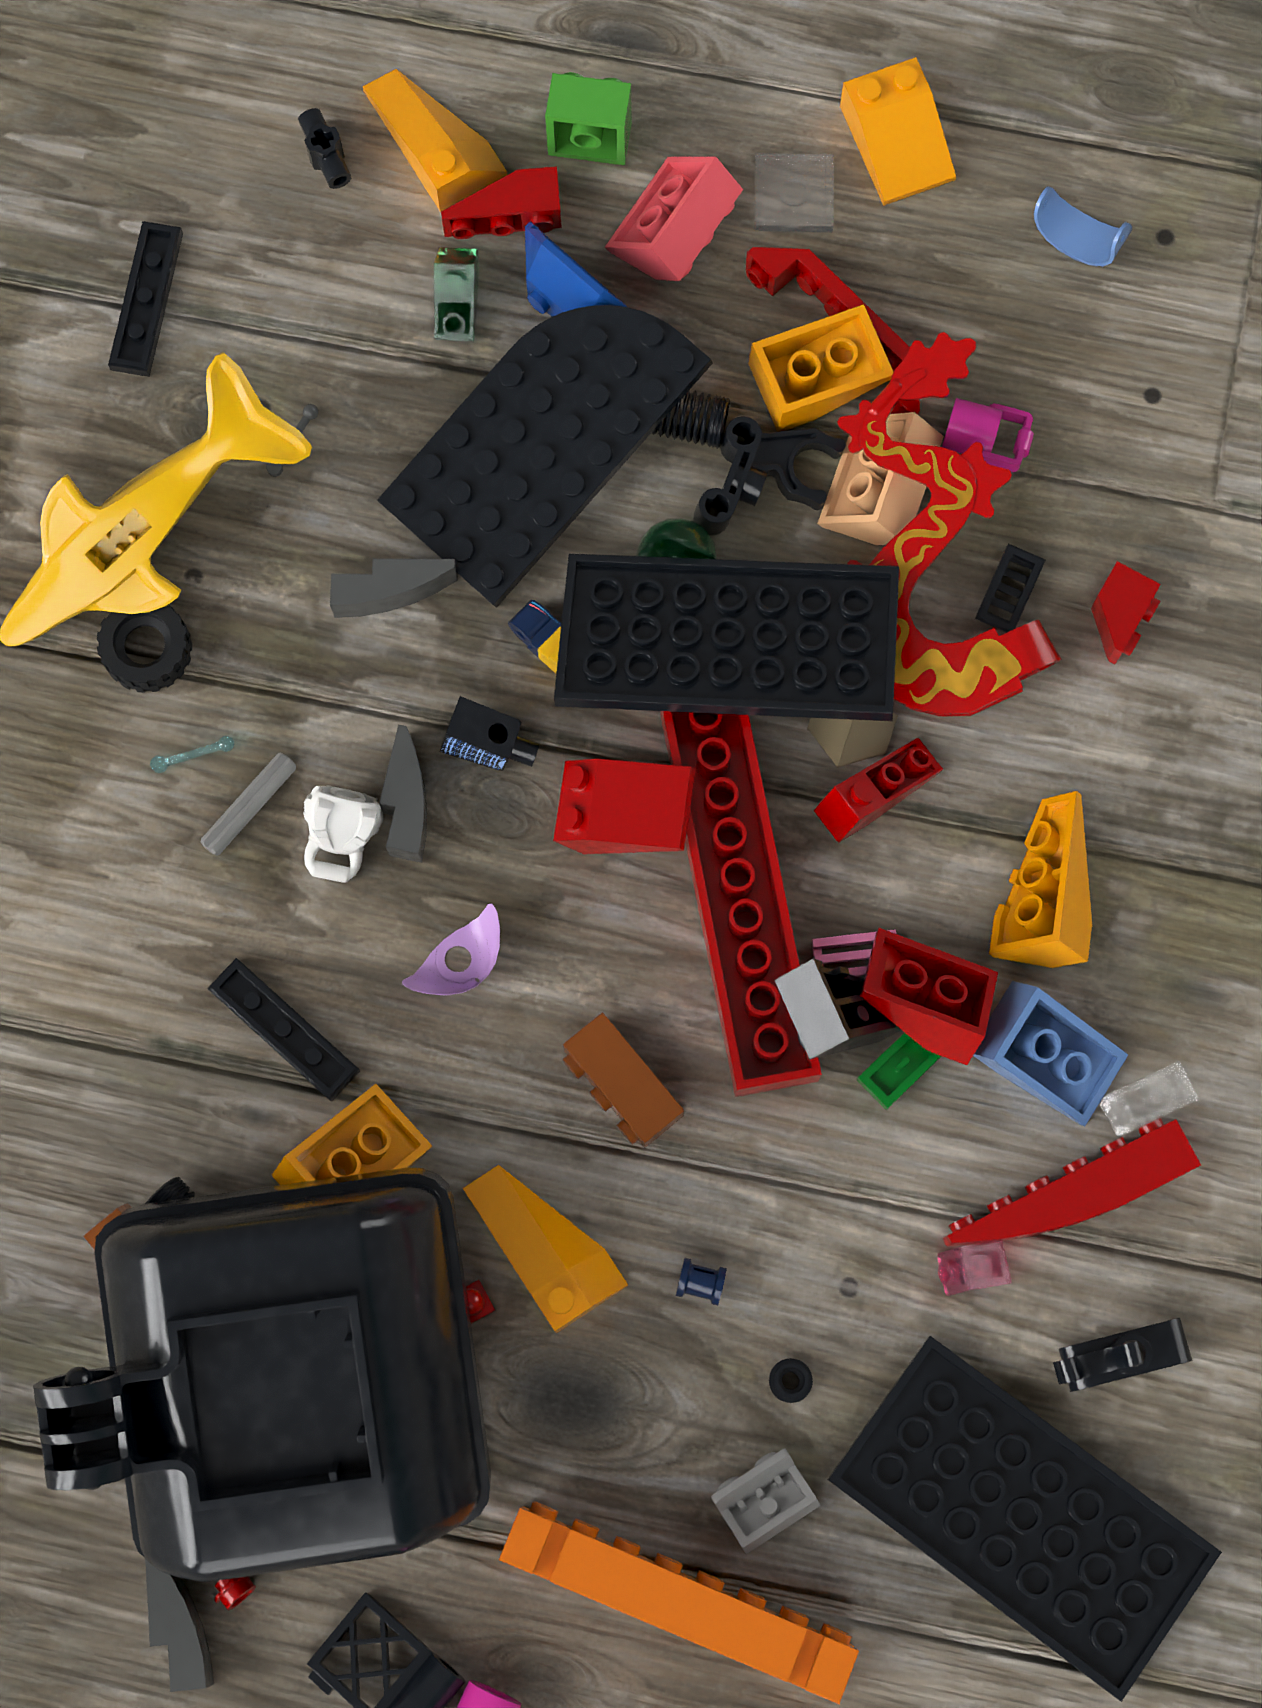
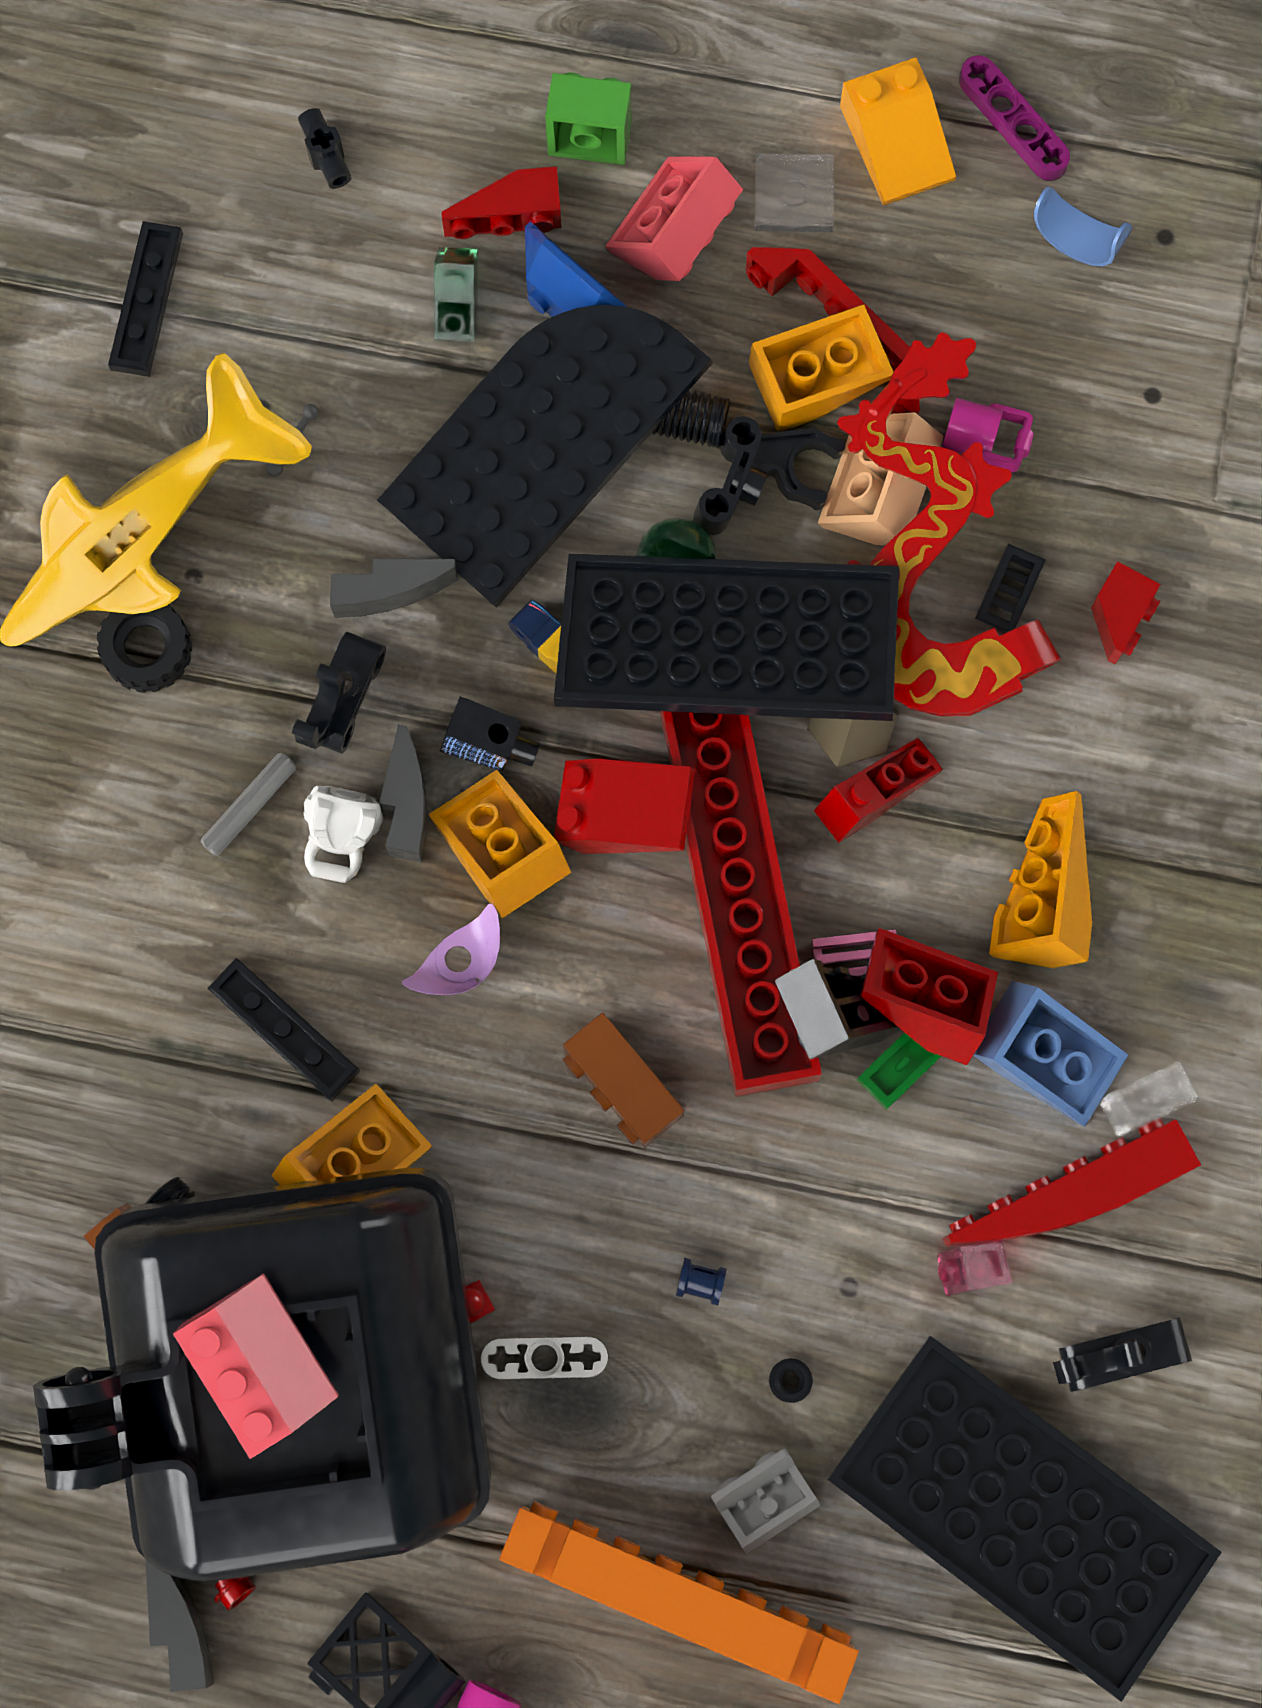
(160, 764): clear light blue hinge -> none
(256, 1365): none -> coral slope
(334, 712): none -> black piece
(437, 144): light orange wedge -> none
(500, 843): none -> light orange slope
(511, 1348): none -> white beam
(551, 1255): light orange wedge -> none
(1020, 114): none -> magenta beam

